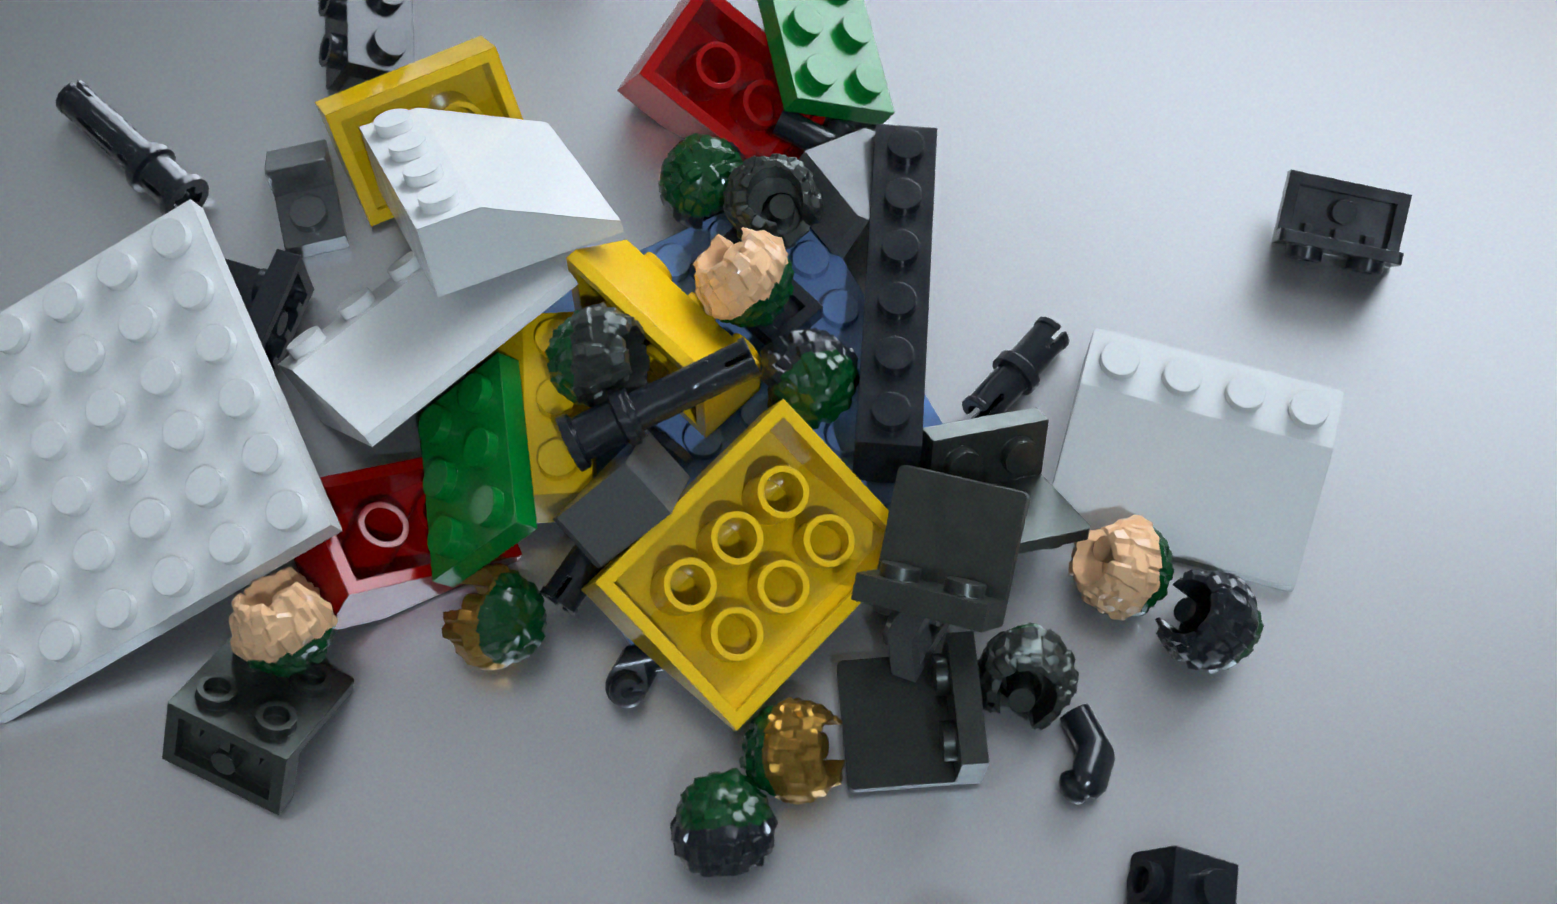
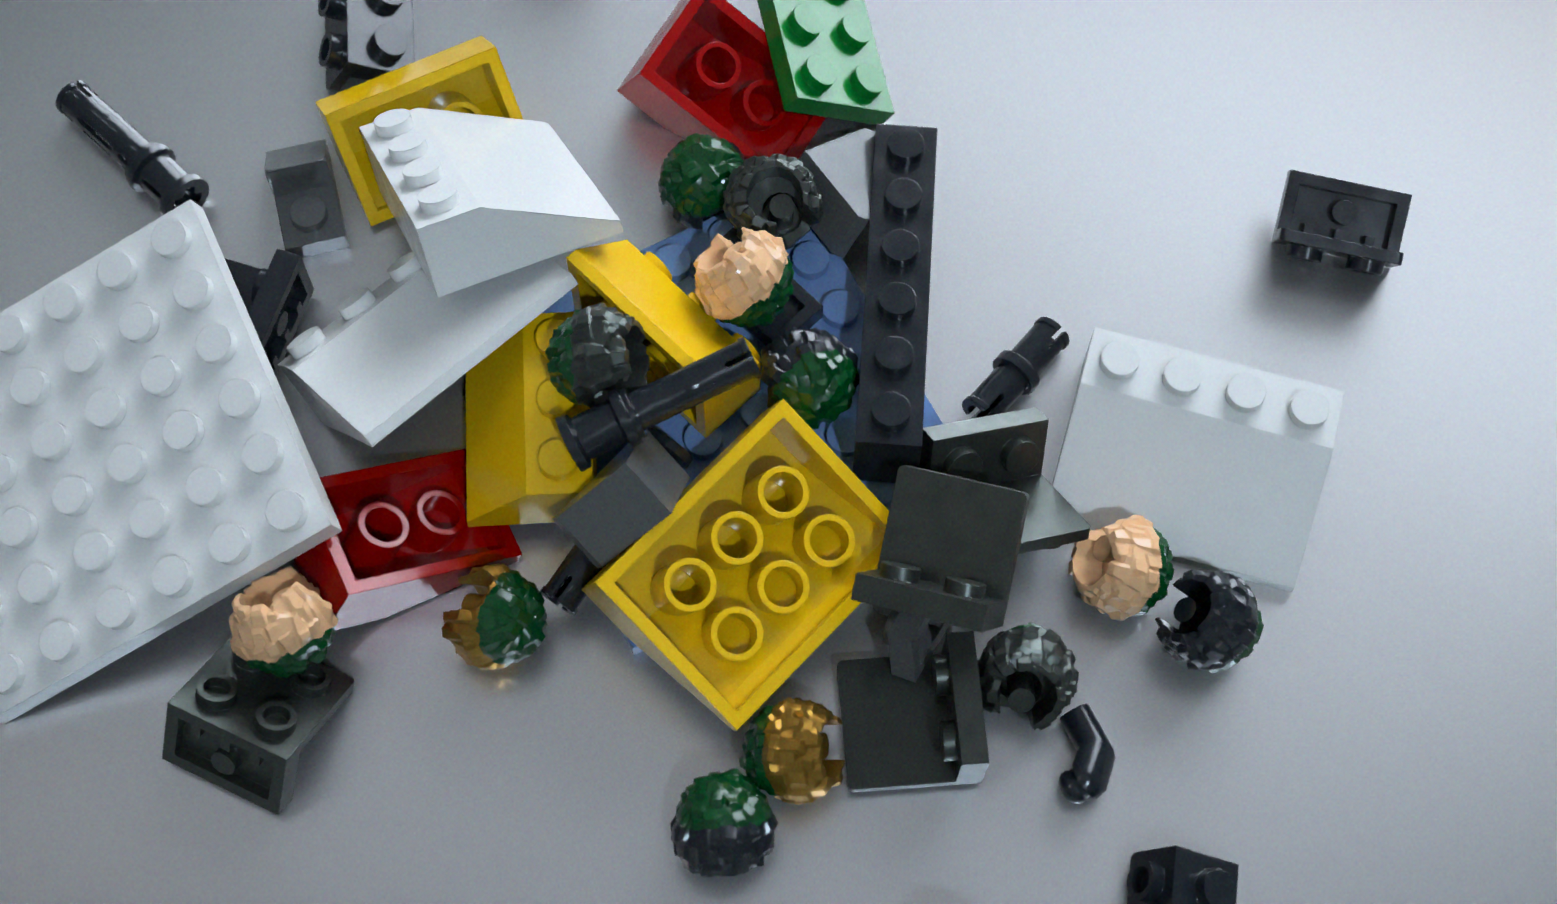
(476, 471): green plate -> none
(631, 677): black arm -> none
(806, 133): black arm -> none

